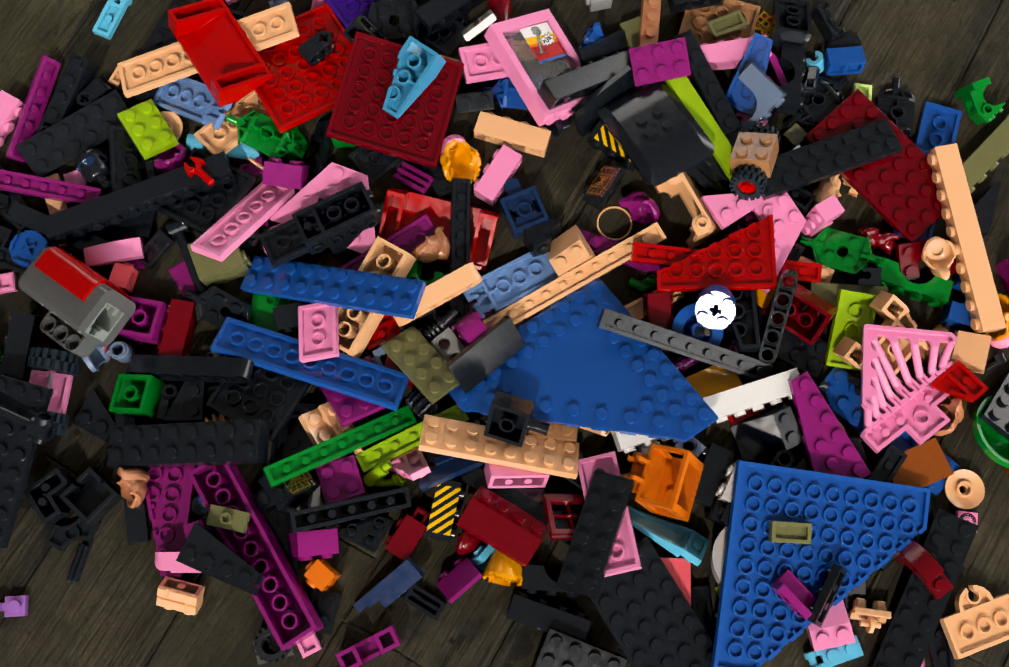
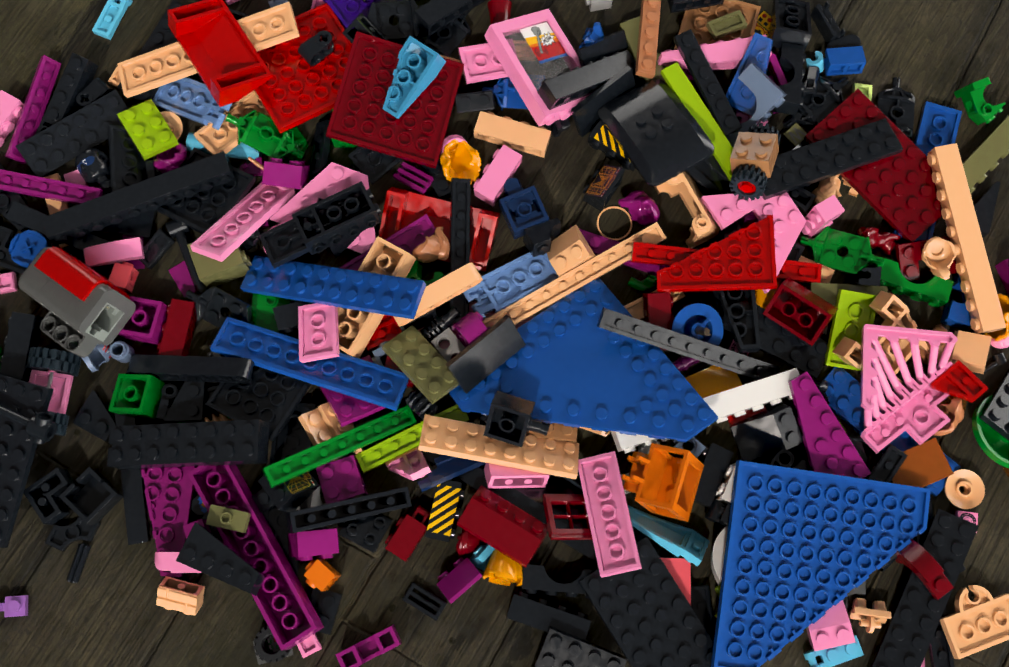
(133, 485): nougat hair -> none
(198, 170): red bar -> none
(375, 476): lime plant -> none
(391, 586): dark blue piece -> none
(478, 25): white tile -> none
(595, 534): black plate -> none
(660, 62): magenta plate -> none
(719, 317): brick -> none
(778, 307): black beam -> none
(790, 532): olive tile -> none
(794, 593): magenta panel -> none
(827, 594): black plate -> none
(856, 381): black plant -> none

